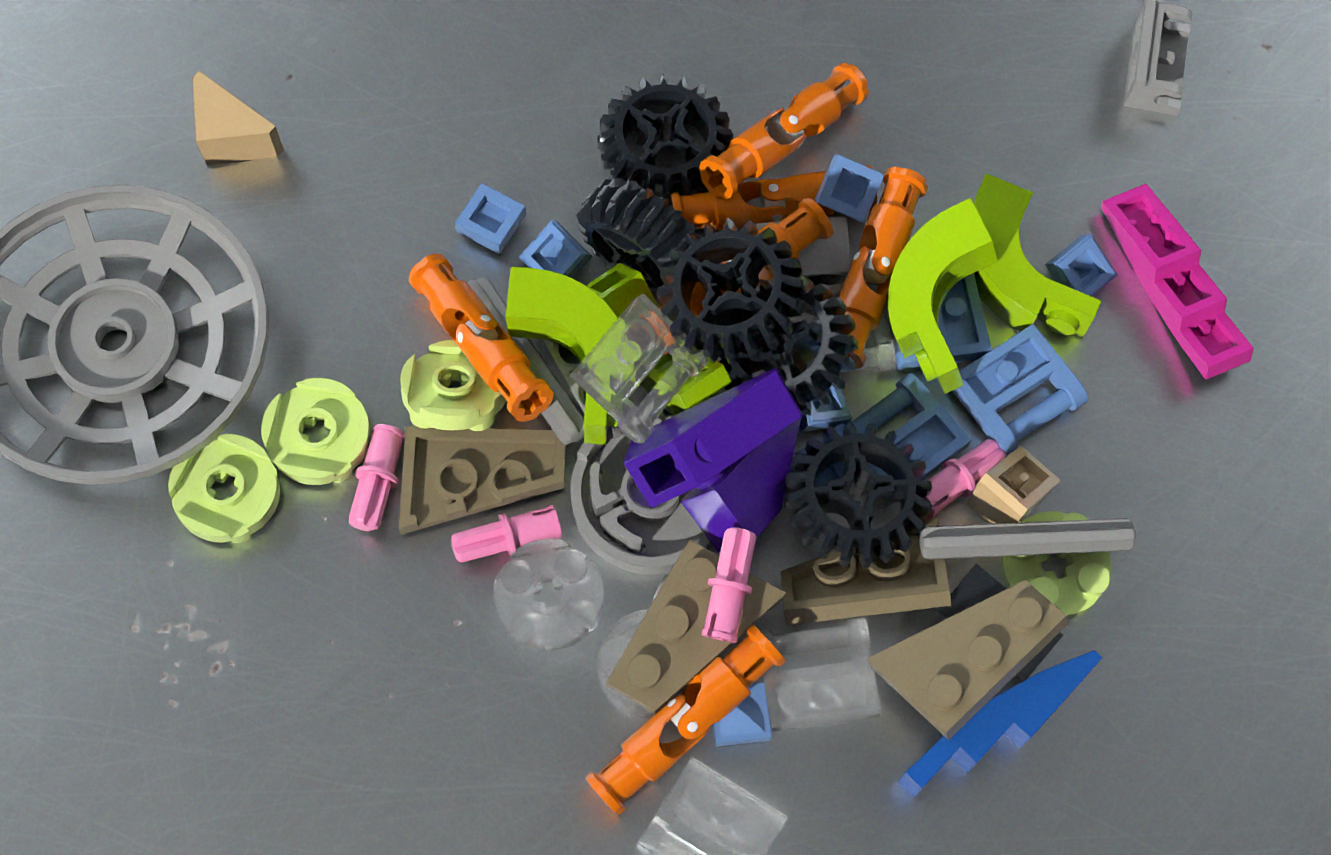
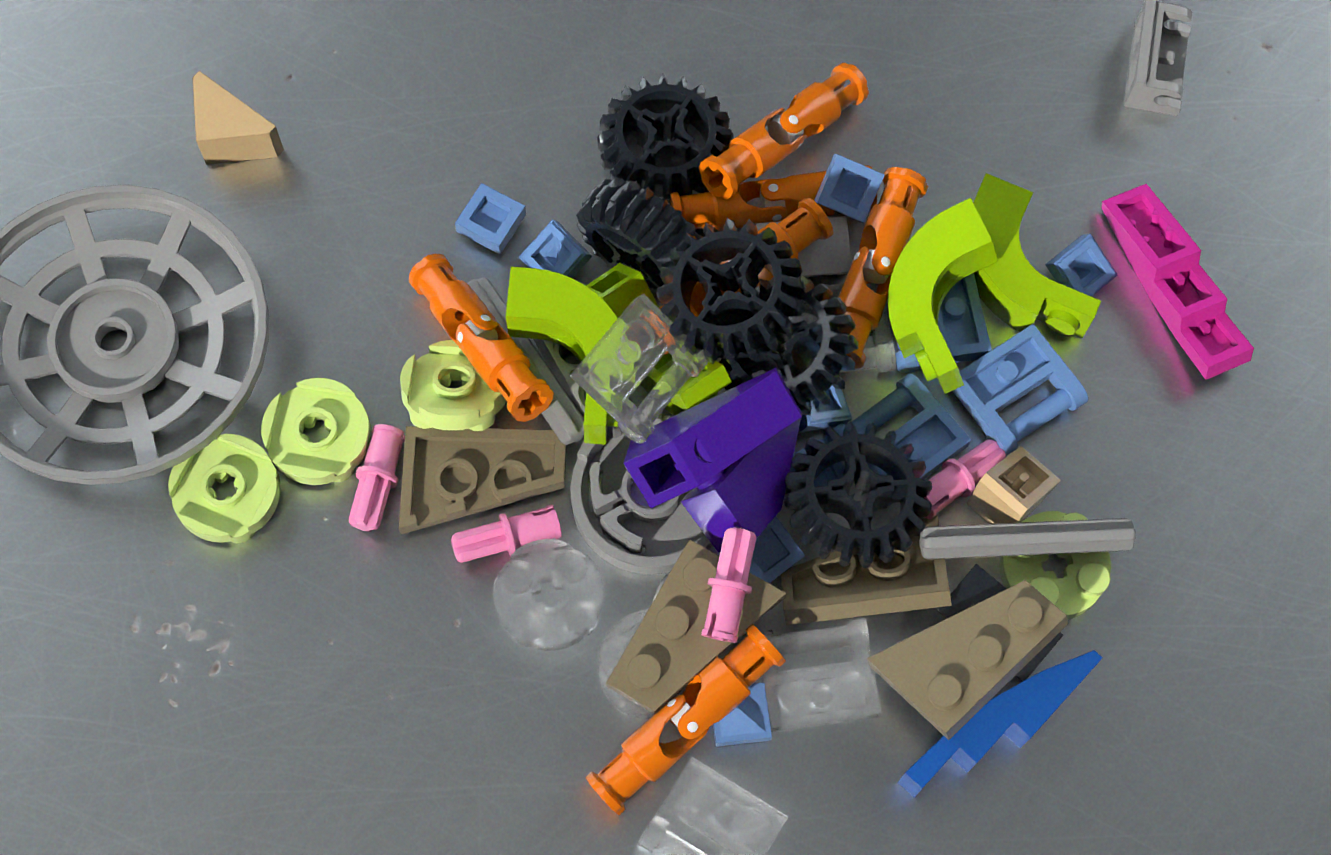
(774, 552): none -> medium blue plate

